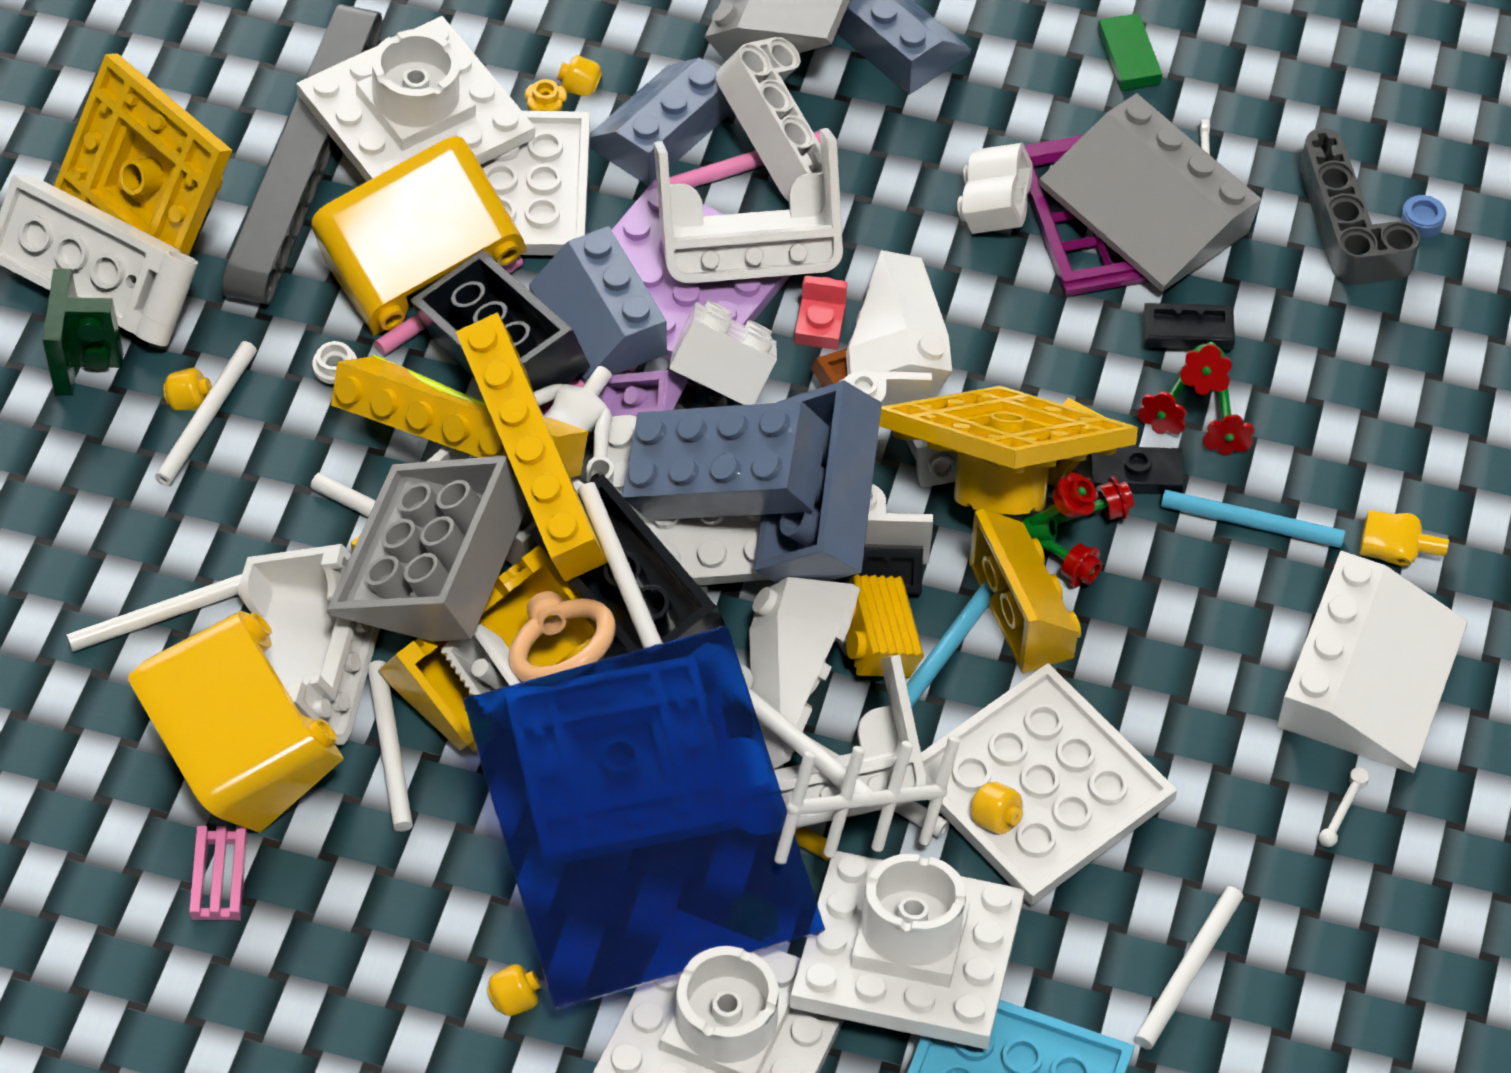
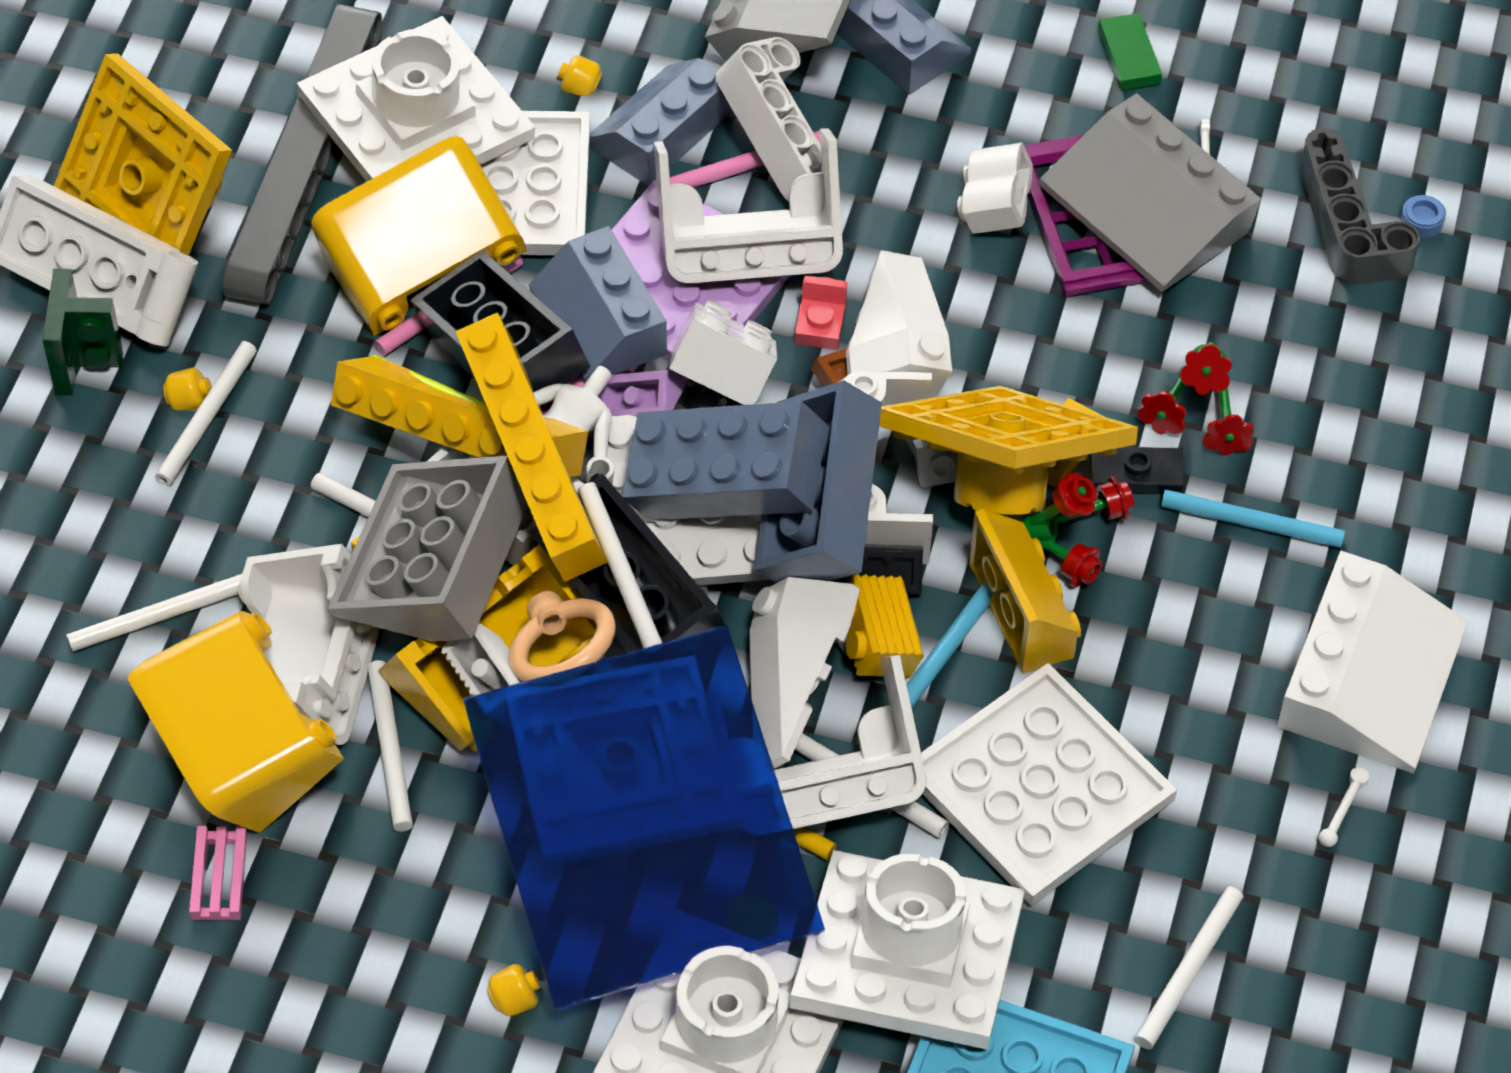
(329, 355): white plate -> none
(545, 96): yellow plate -> none
(853, 791): white piece -> none
(997, 807): yellow piece -> none
(1188, 325): black plate -> none
(1398, 538): yellow piece -> none

